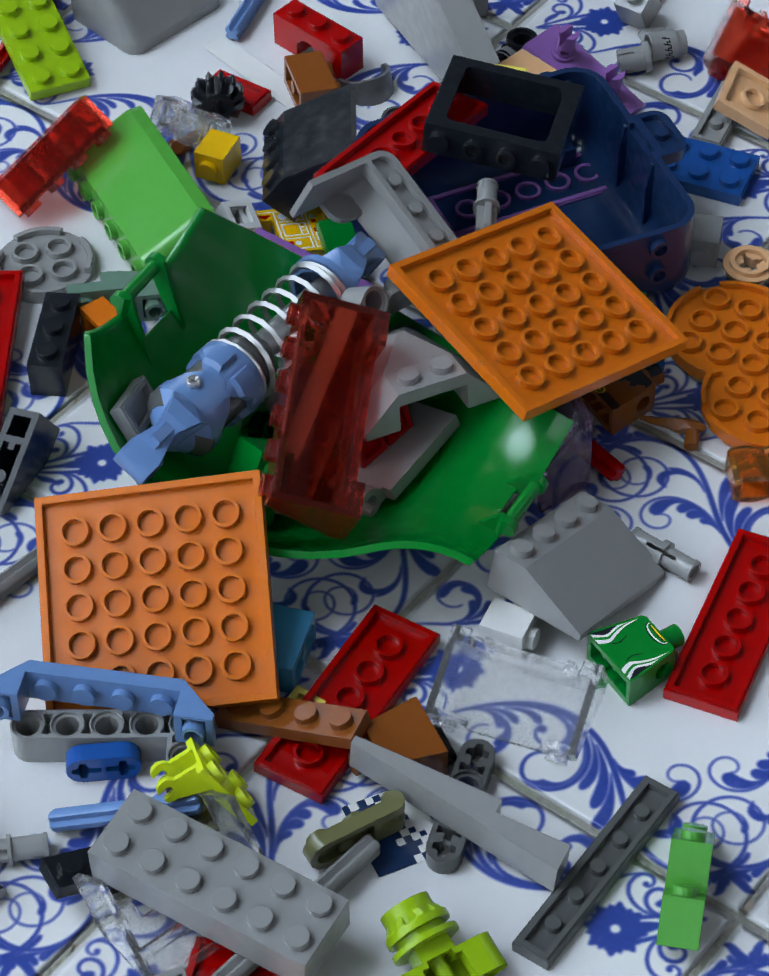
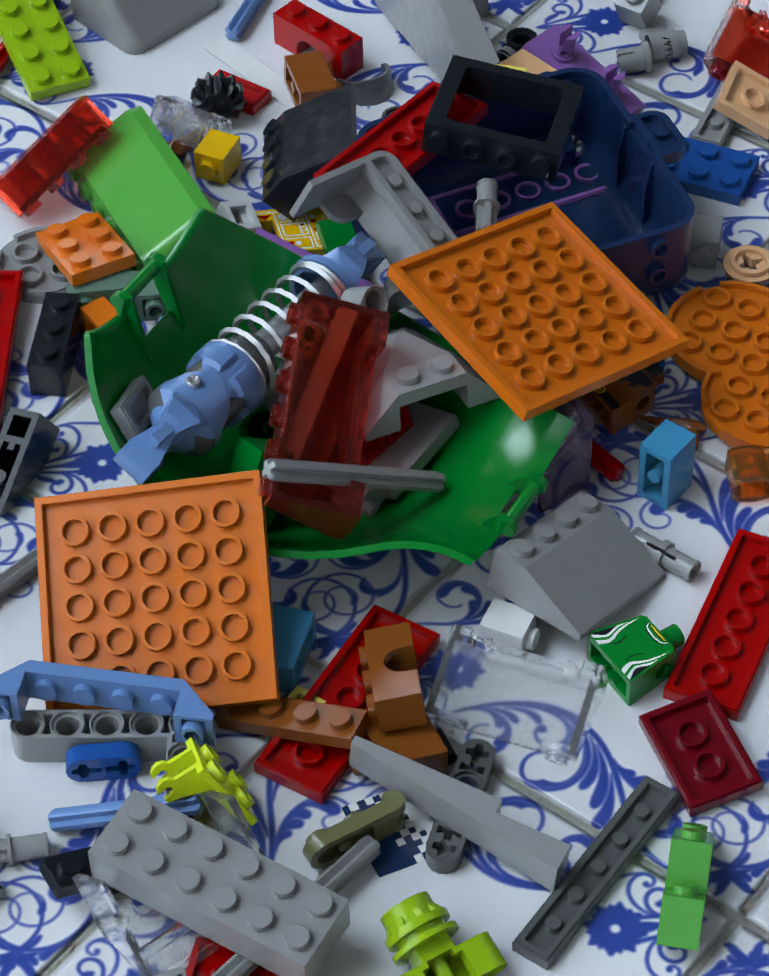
(85, 248): none -> orange plate
(341, 474): none -> light grey axle
(392, 678): none -> dark orange arch
(666, 464): none -> dark azure brick
(700, 752): none -> dark red tile

